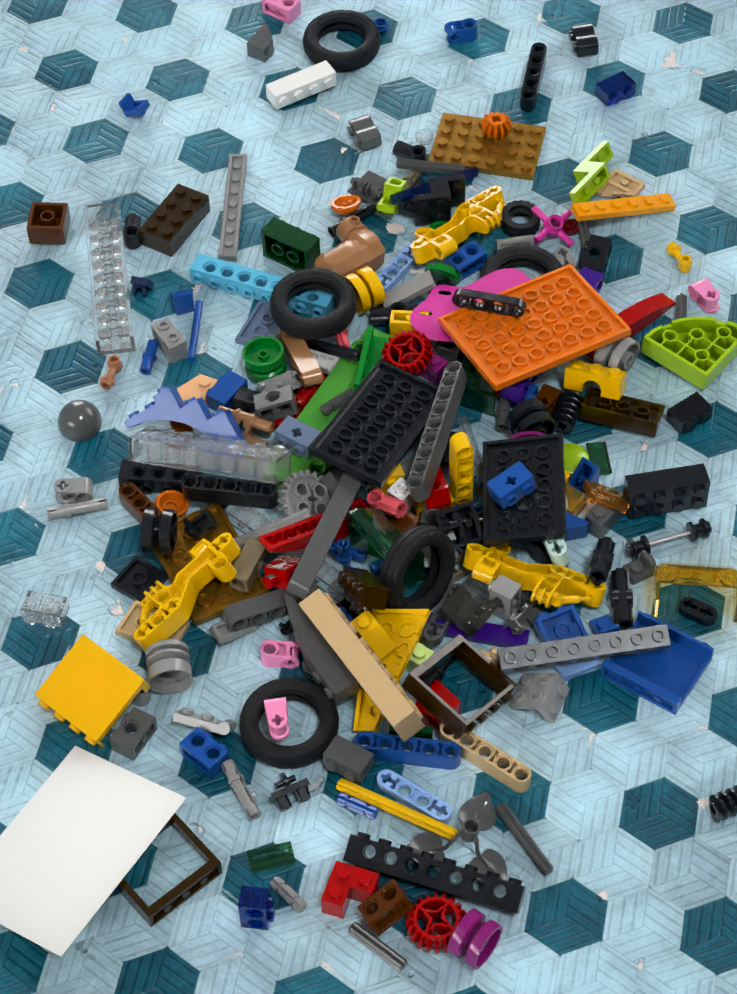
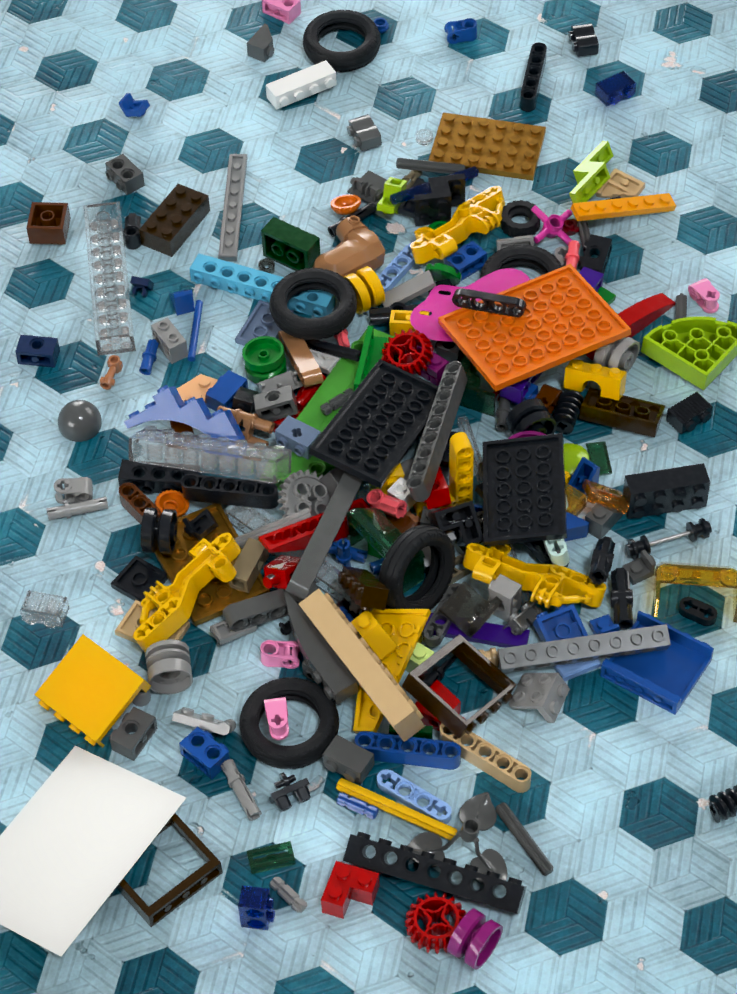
(37, 351): none -> dark blue brick
(124, 174): none -> dark grey brick
(267, 262): none -> clear smoke bush
(377, 946): dark grey axle -> none
(386, 907): reddish brown brick -> none
(408, 151): black piece -> none
(496, 125): orange gear -> none
(511, 485): blue brick -> none
(572, 256): none -> coral pin
(608, 296): none -> green tile
(684, 261): yellow bar -> none

